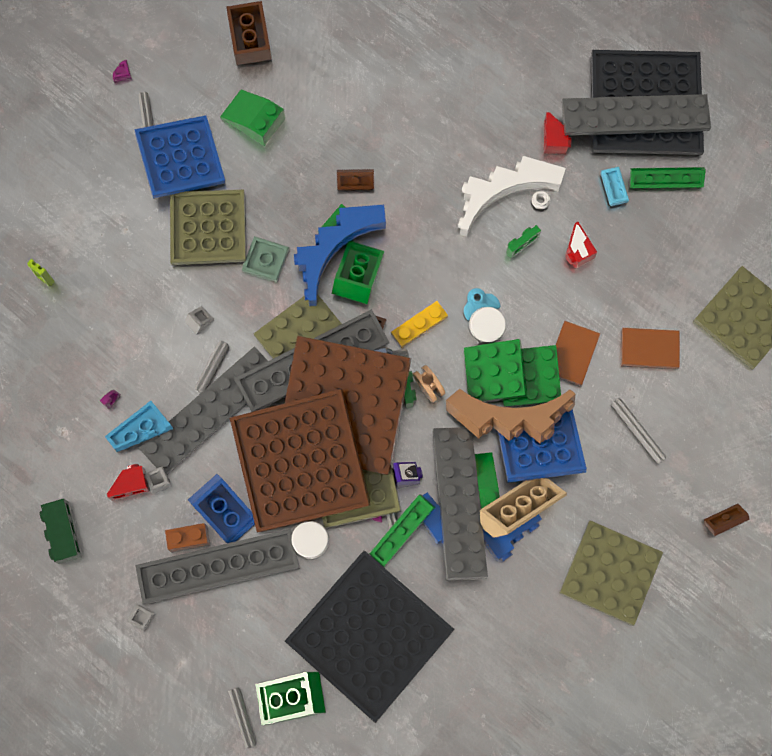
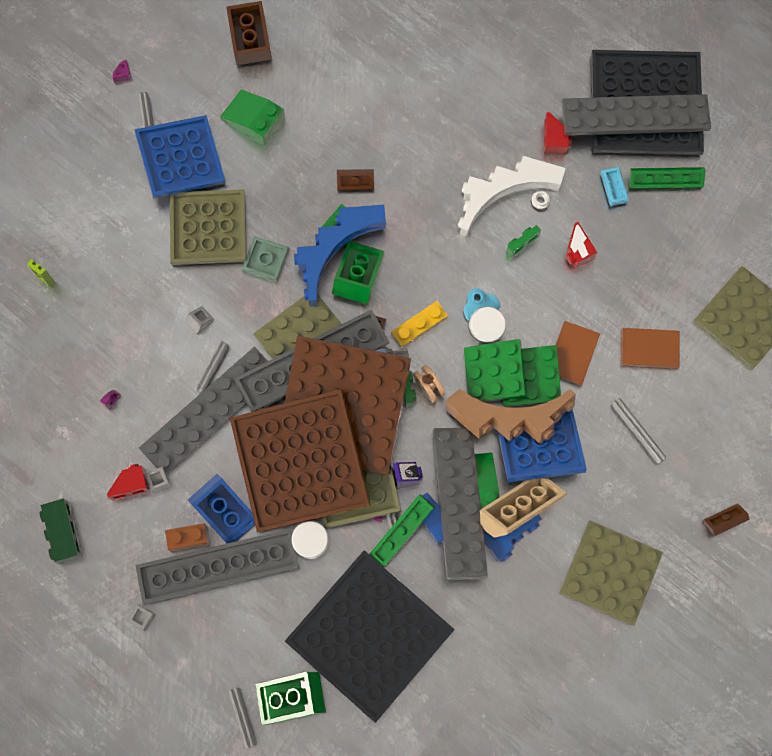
(138, 428): dark azure wing -> none

